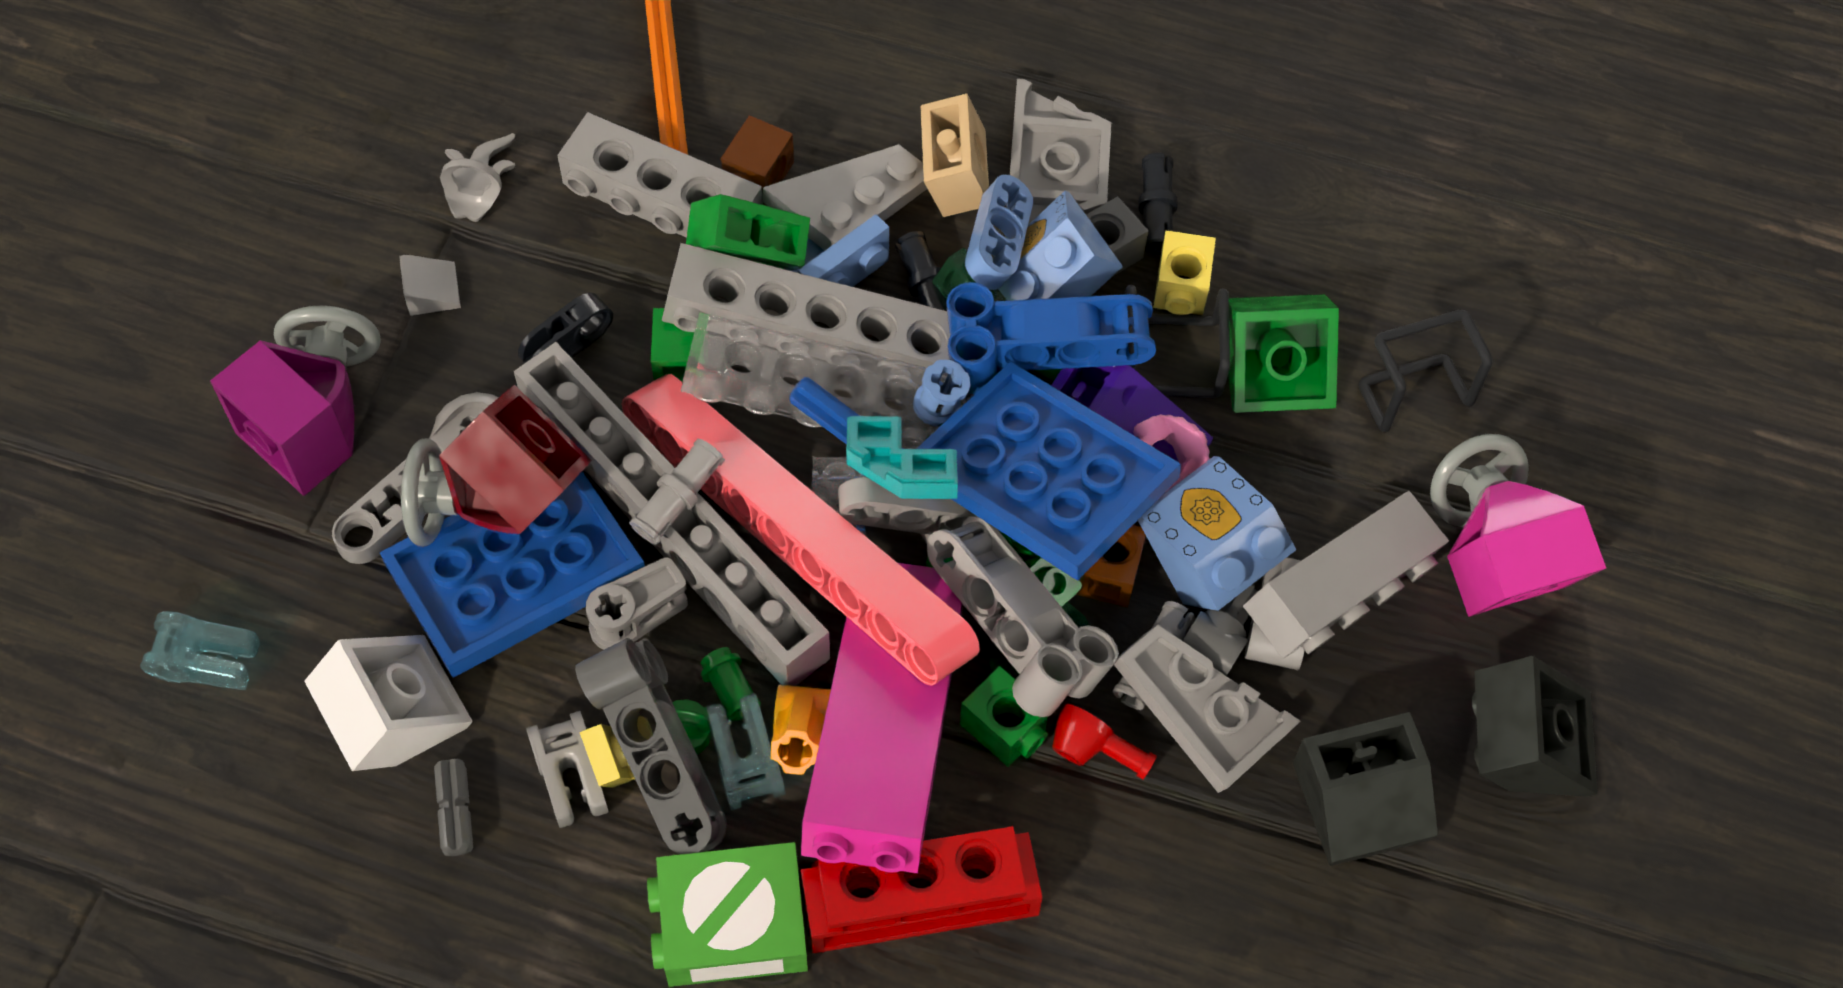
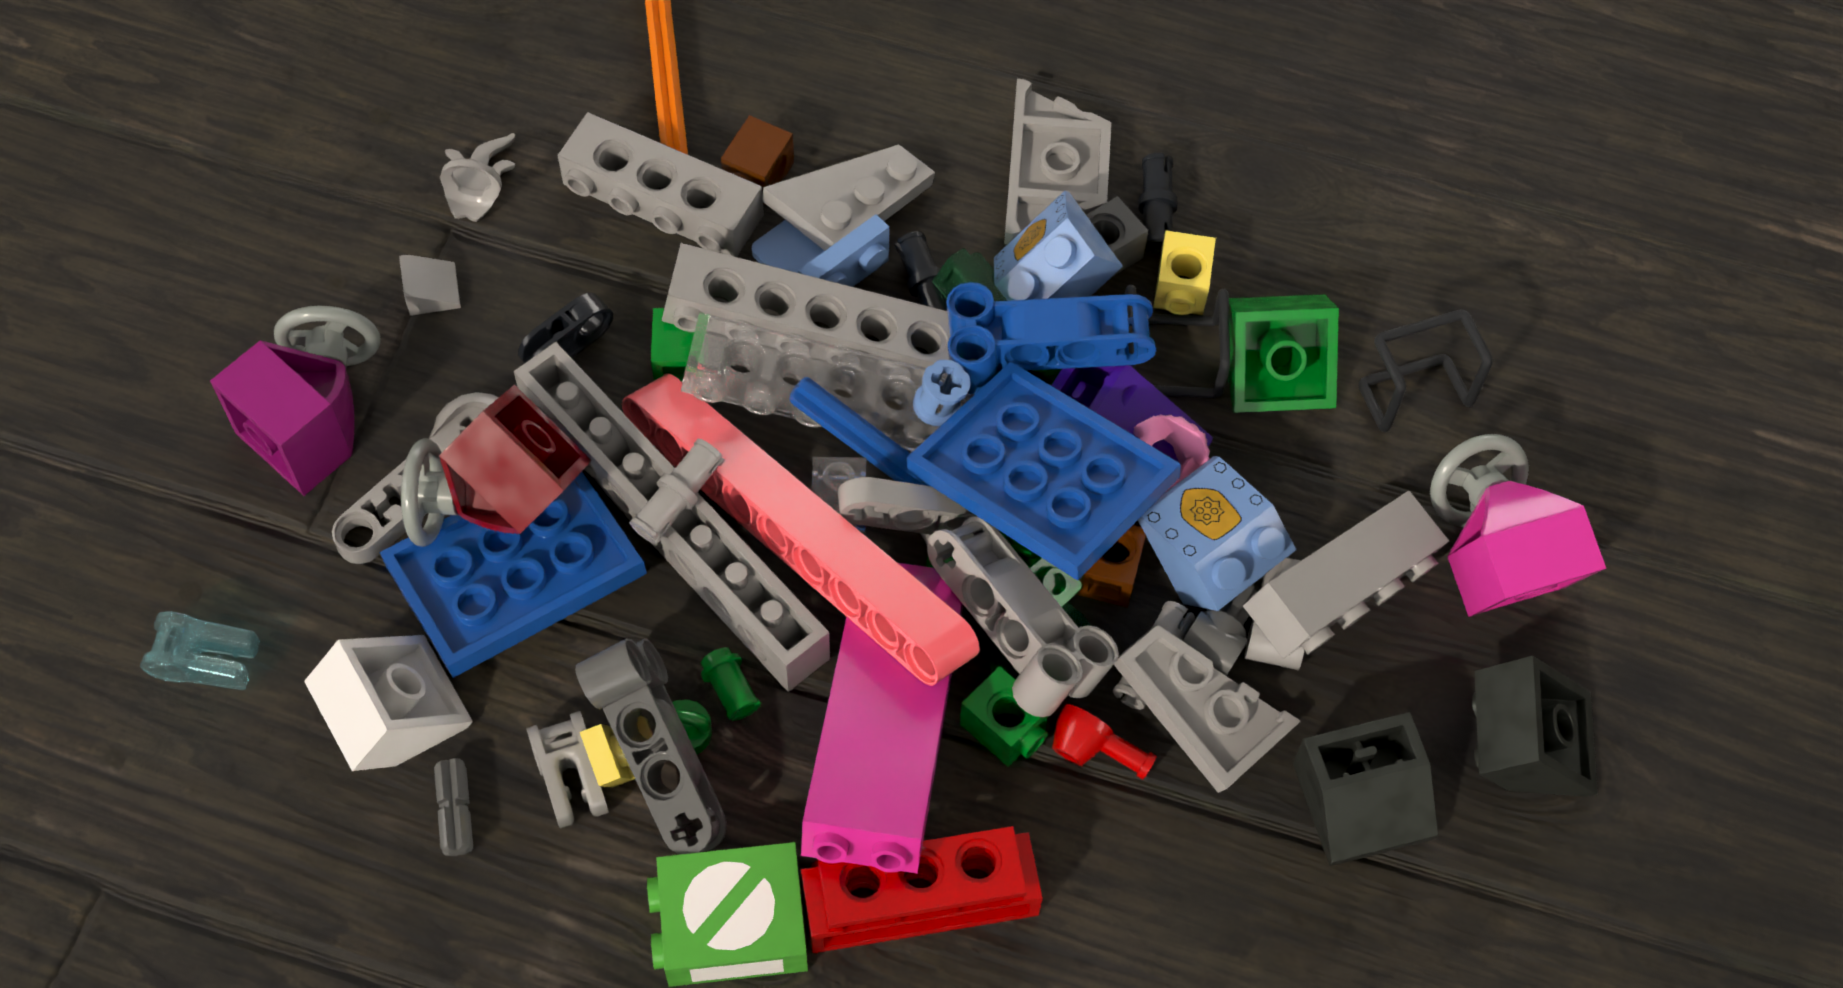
(636, 603): light grey piece -> none
(749, 231): green brick -> none
(758, 761): clear light blue piece -> none
(798, 726): light orange piece -> none
(877, 453): teal tile -> none
(954, 154): tan brick -> none
(985, 238): medium blue beam -> none

